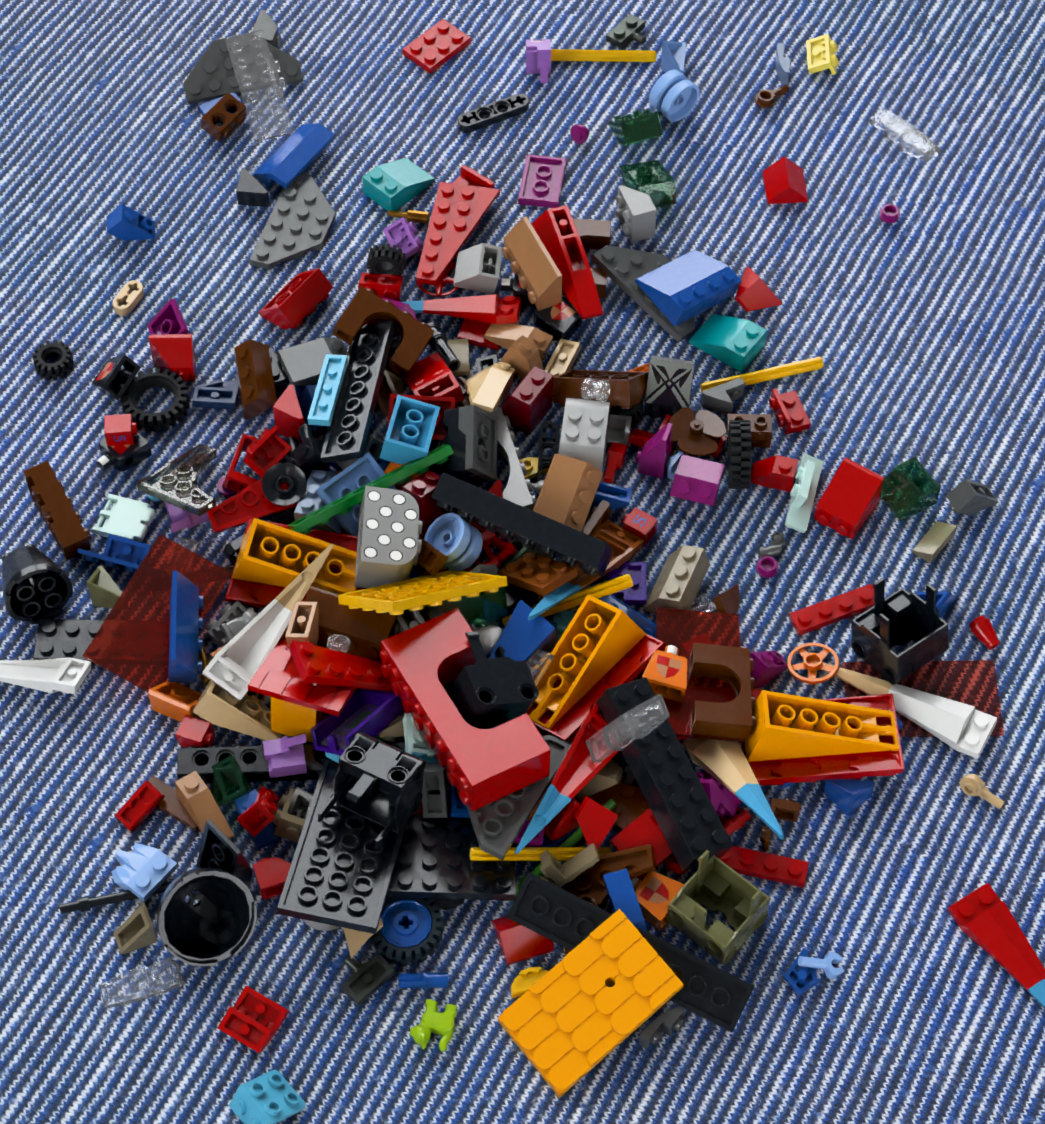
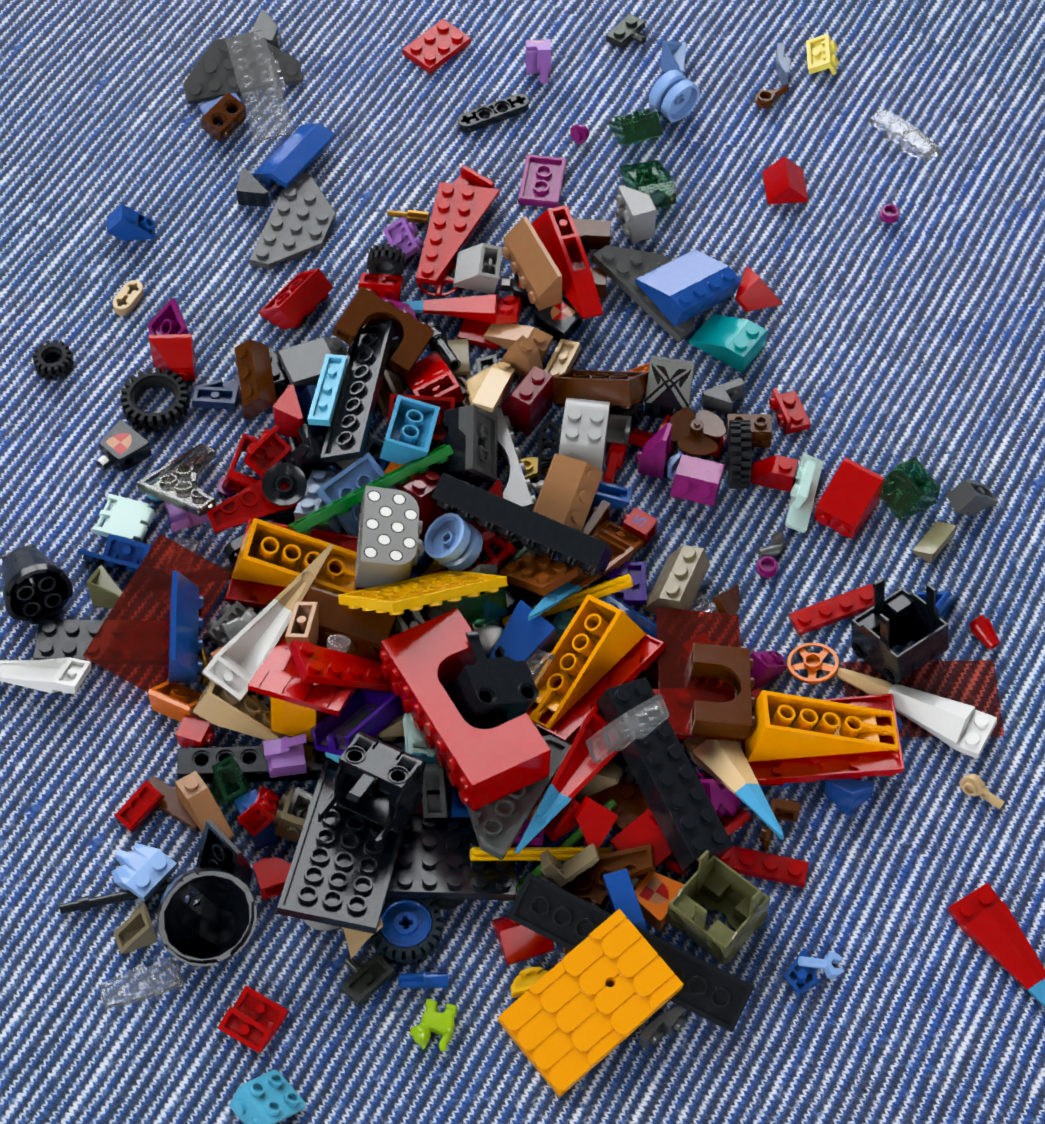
(57, 510): reddish brown wedge -> none
(113, 378): black torso -> none
(119, 429): brick -> none
(395, 183): teal slope -> none
(431, 558): reddish brown tile -> none
(595, 389): clear wheel -> none
(603, 55): yellow axle -> none
(667, 673): orange torso -> none
(770, 373): yellow axle -> none

